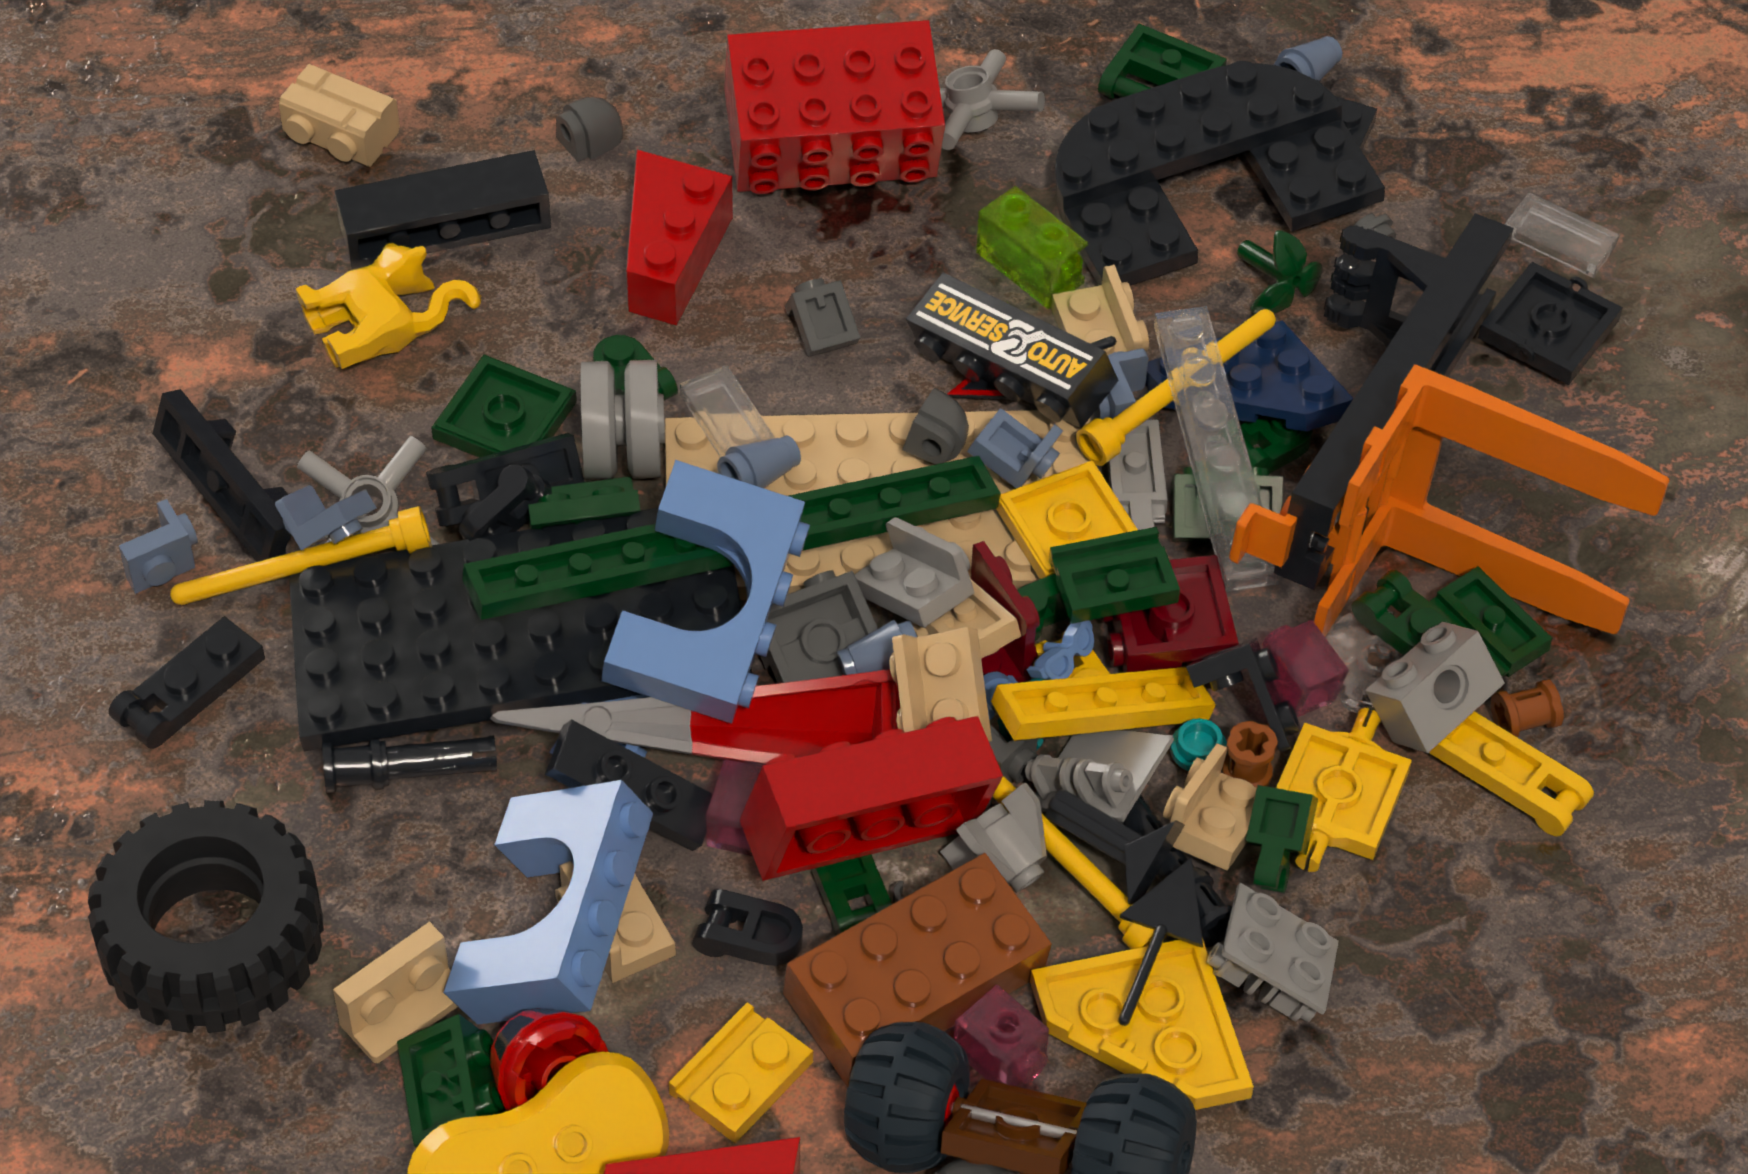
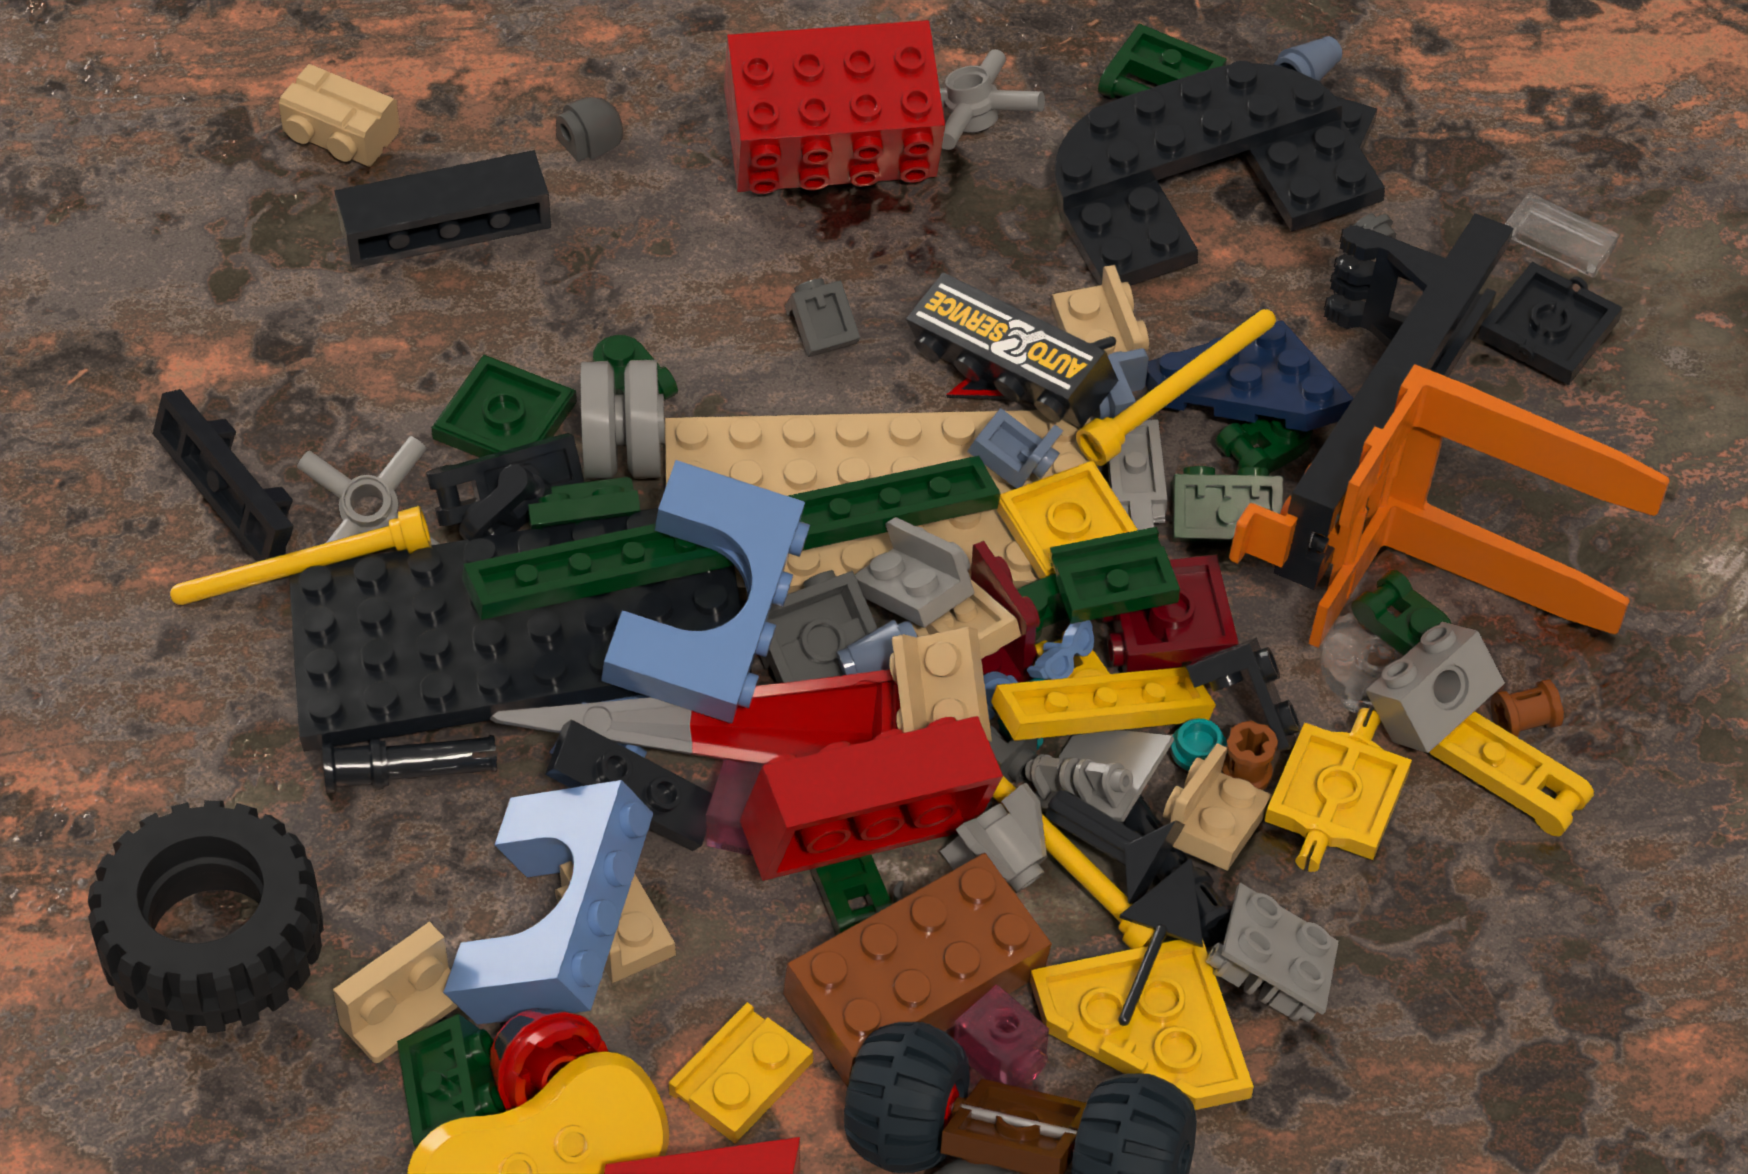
(160, 553): sand blue bracket -> none
(187, 683): black plate -> none
(311, 522): sand blue bracket -> none
(376, 312): yellow animal -> none
(673, 233): red wedge -> none
(724, 410): clear tile -> none
(760, 461): sand blue cone -> none
(769, 935): black plate -> none
(938, 429): dark grey piece -> none
(1030, 246): clear neon green hinge -> none
(1211, 437): clear plate -> none
(1279, 825): dark green plate -> none
(1285, 267): dark green plant -> none
(1307, 667): clear pink brick -> none
(1504, 626): dark green plate -> none

